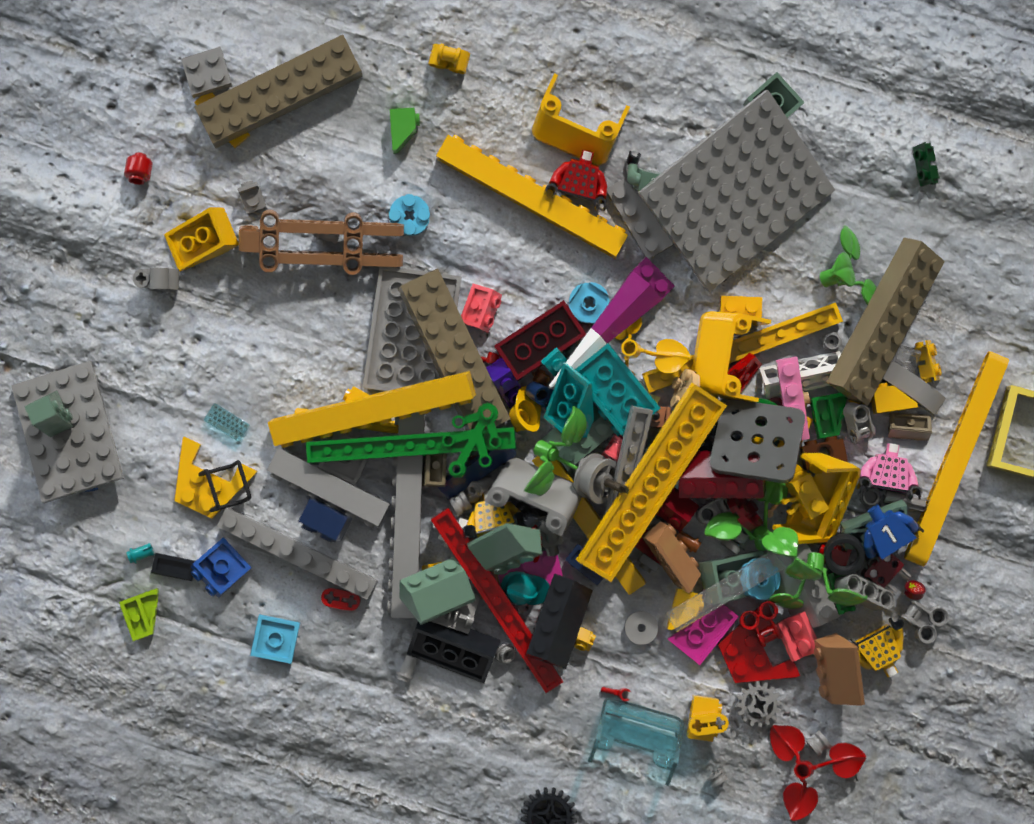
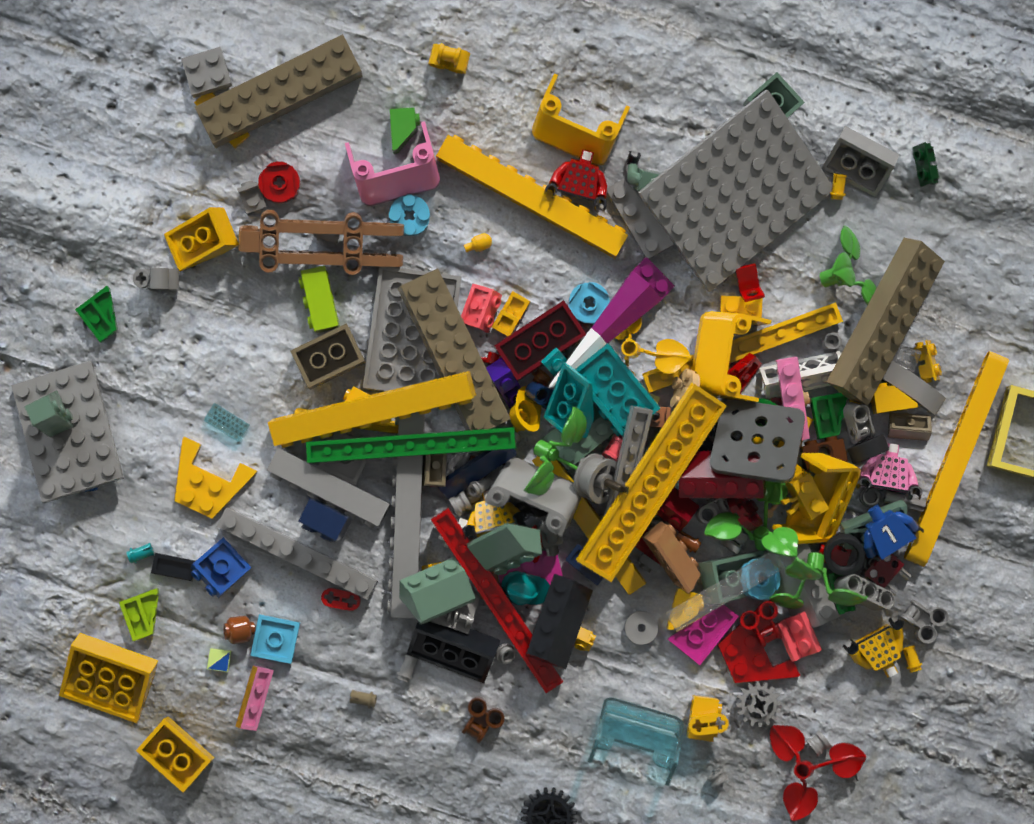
(99, 314): none -> green wing
(107, 677): none -> yellow slope
(138, 168): red head -> none
(175, 754): none -> yellow brick
(207, 472): black piece -> none
(219, 660): none -> tile
(238, 629): none -> dark orange head
(254, 698): none -> bright pink plate
(269, 176): none -> red plate
(319, 299): none -> lime brick
(328, 356): none -> dark tan brick
(363, 698): none -> dark tan pin
(399, 181): none -> bright pink windscreen
(474, 437): green plant -> none
(479, 243): none -> yellow cylinder
(480, 720): none -> reddish brown piece
(511, 314): none -> yellow slope
(616, 692): red hand -> none
(749, 283): none -> red bracket
(838, 186): none -> yellow pin
(839, 670): medium nougat slope -> none
(862, 161): none -> light grey slope
(868, 449): none -> black tyre
(912, 659): none -> yellow pin
(914, 590): dark red tile -> none

